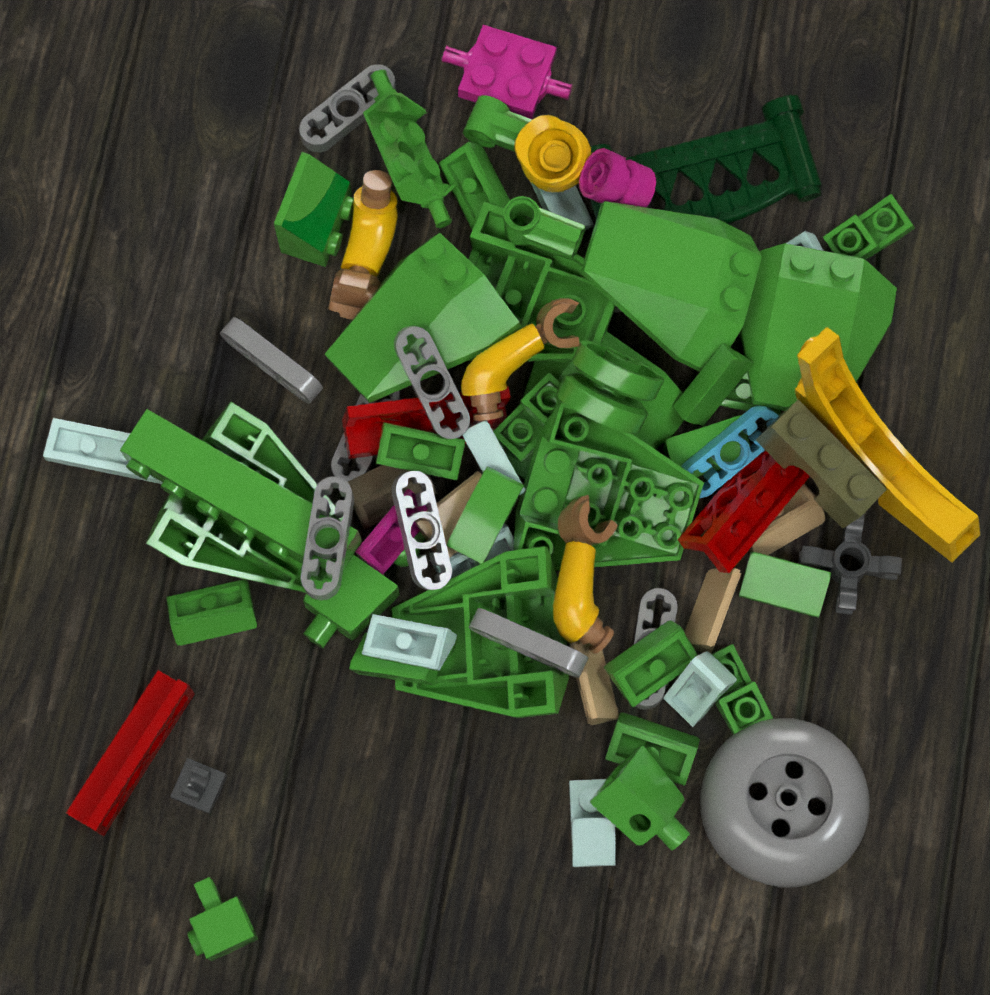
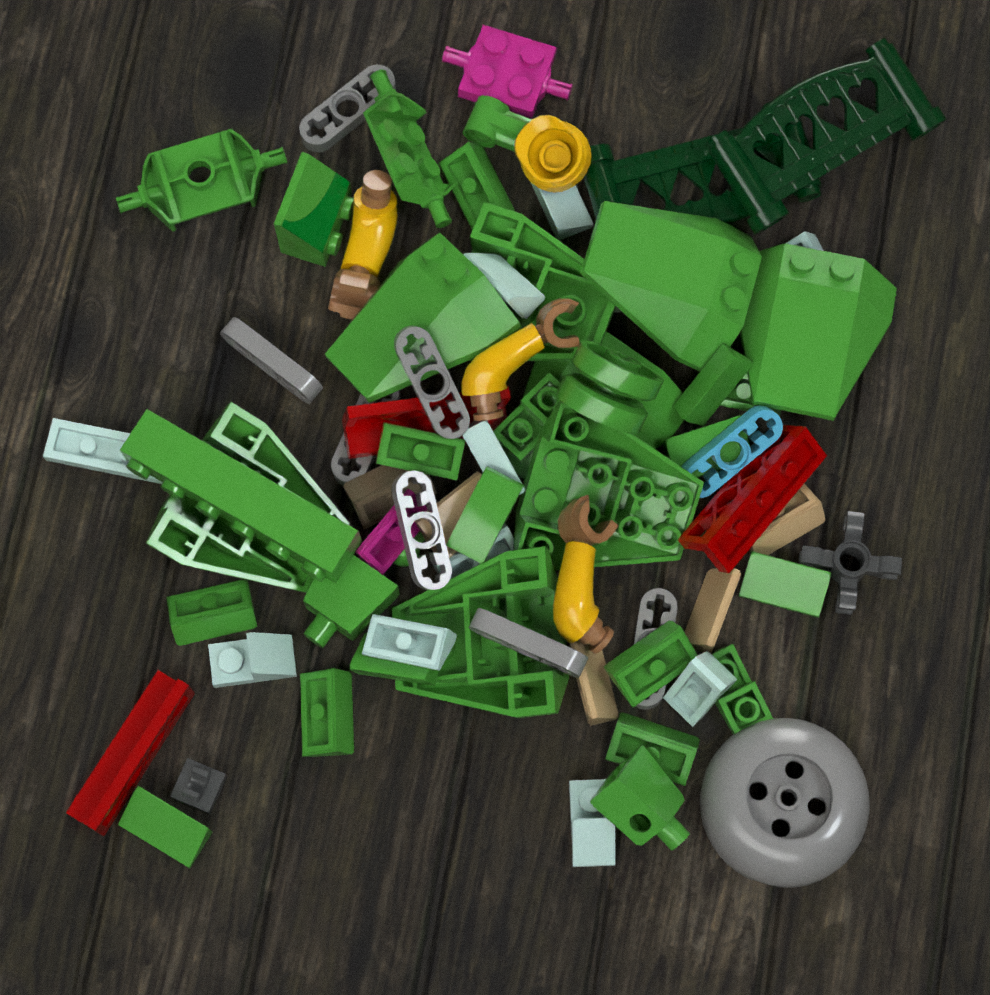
(164, 827): none -> bright green slope
(222, 926): bright green brick -> none
(232, 180): none -> bright green plate
(252, 659): none -> light aqua slope
(311, 566): light grey beam -> none
(327, 713): none -> bright green slope
(508, 282): none -> light aqua slope
(545, 231): bright green piece -> none
(617, 180): dark pink wheel -> none
(763, 185): none -> dark green piece
(842, 481): olive arch -> none
(871, 231): bright green slope -> none
(911, 491): yellow arch -> none

